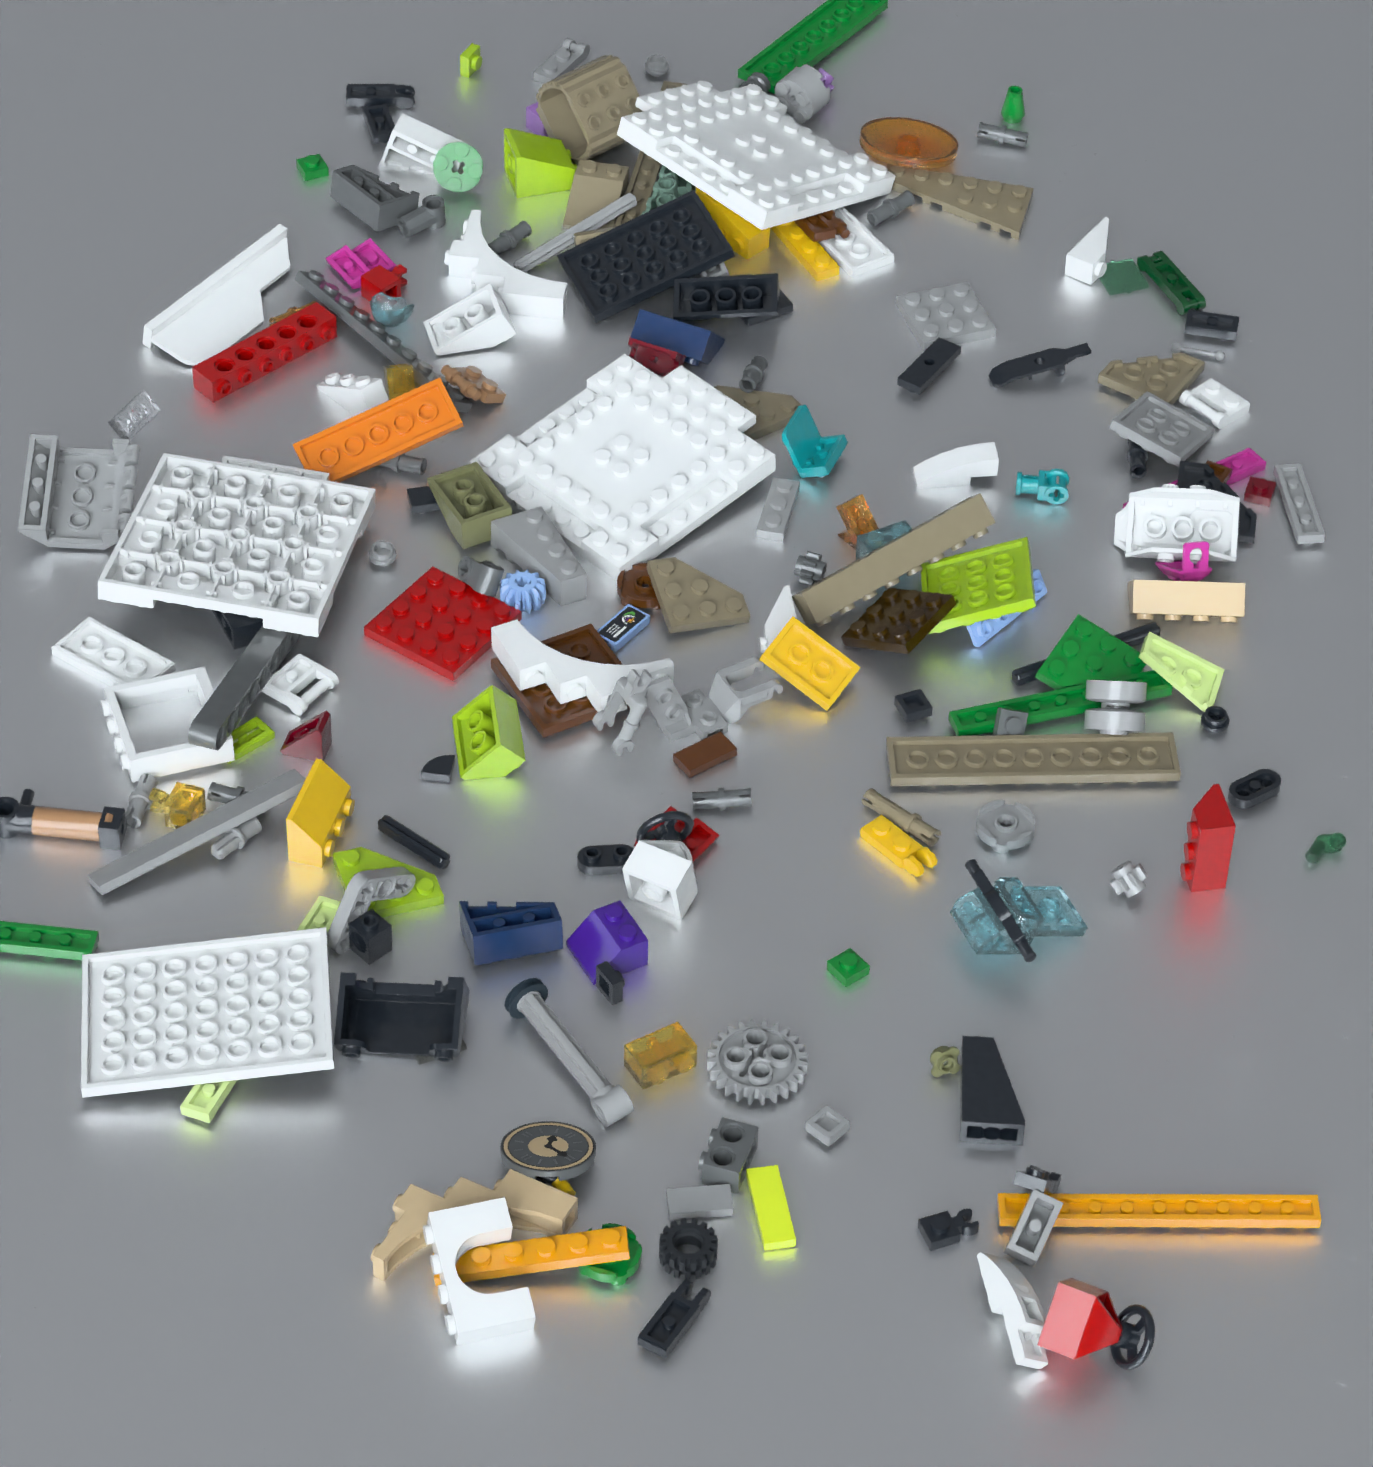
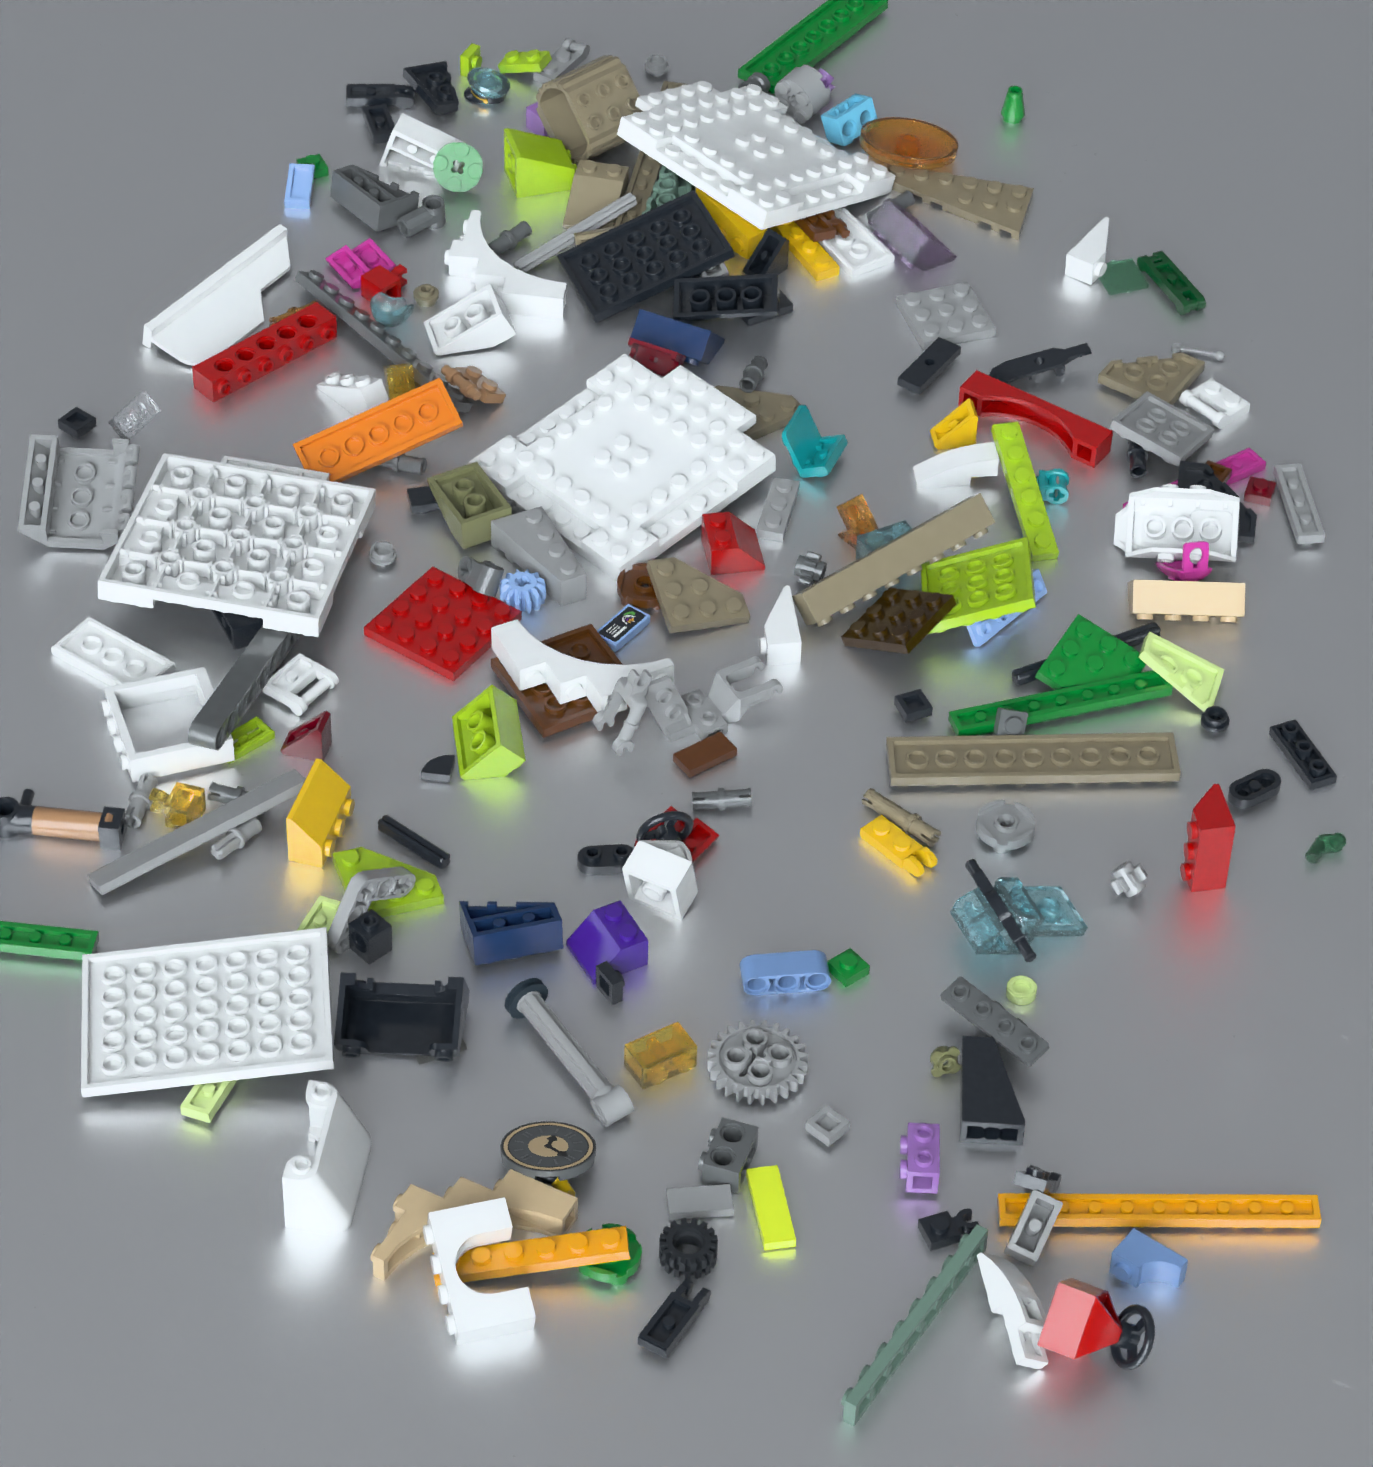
(77, 422): none -> black plate
(299, 186): none -> light blue tile
(325, 1188): none -> white windscreen
(426, 295): none -> dark tan plate
(433, 86): none -> black wing
(486, 86): none -> clear light blue piece
(524, 61): none -> lime plate
(730, 544): none -> red slope
(769, 255): none -> black slope
(785, 972): none -> medium blue beam
(809, 663): yellow plate -> none
(846, 119): none -> medium azure brick
(908, 1332): none -> sand green plate
(909, 237): none -> slope
(922, 1157): none -> medium lavender brick
(957, 428): none -> yellow slope
(995, 1021): none -> dark grey bracket
(1002, 134): pin -> none
(1021, 990): none -> yellowish green tile
(1024, 490): none -> lime plate
(1081, 437): none -> red arch
(1115, 712): light grey wheel -> none
(1144, 1260): none -> medium blue arch
(1211, 325): black plate -> none
(1303, 754): none -> black tile

